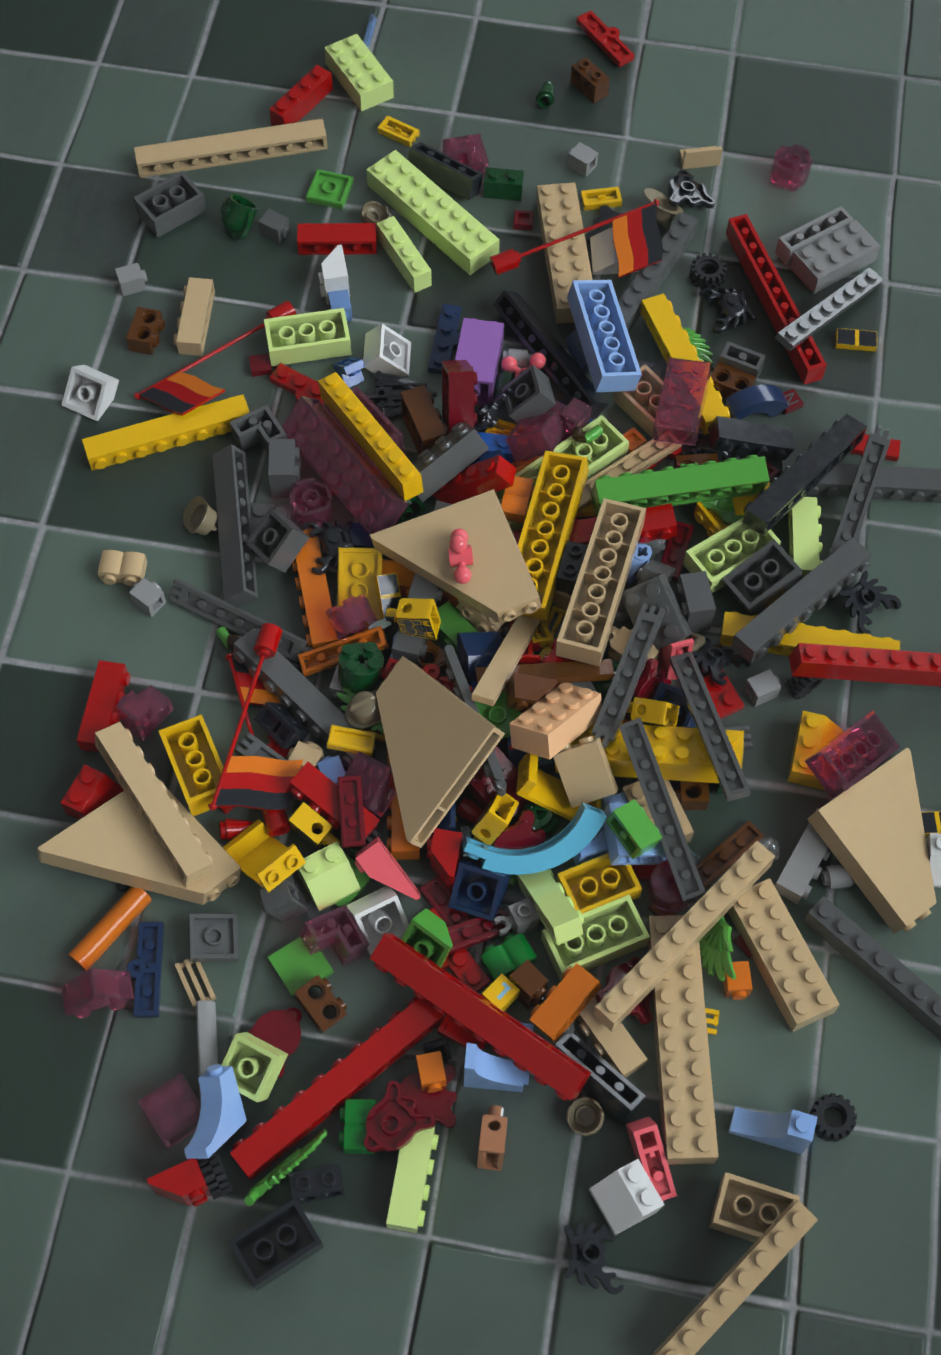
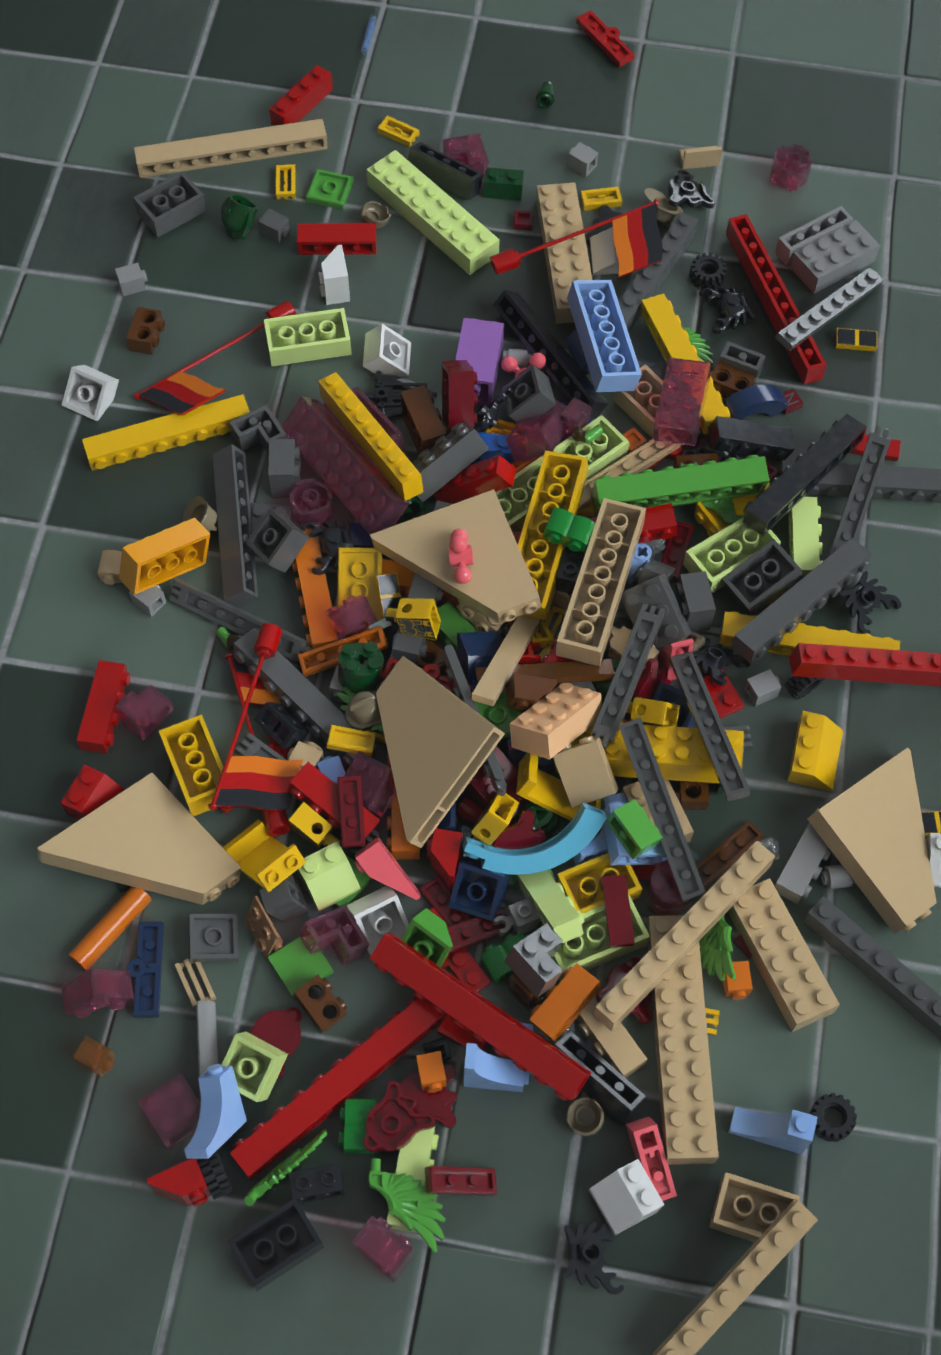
(94, 1056): none -> clear orange brick
(153, 804): tan brick -> none
(164, 555): none -> light orange brick
(195, 316): tan brick -> none
(231, 828): red cone -> none
(260, 364): dark red tile -> none
(262, 928): none -> medium nougat hinge
(286, 193): none -> yellow tile
(296, 383): red hinge -> none
(341, 299): medium blue brick -> none
(350, 370): slope -> none
(359, 72): yellowish green brick -> none
(387, 1251): none -> clear pink brick
(404, 254): yellowish green brick -> none
(408, 1202): none -> bright green animal
(445, 338): dark blue hinge -> none
(460, 1181): none -> dark red tile
(492, 1139): nougat torso -> none
(501, 380): dark green cone -> none
(501, 992): yellow brick -> none
(517, 499): orange brick -> none
(533, 960): none -> dark grey brick
(568, 529): none -> green brick
(589, 80): reddish brown brick -> none
(617, 911): none -> dark red tile
(852, 754): clear pink brick -> none

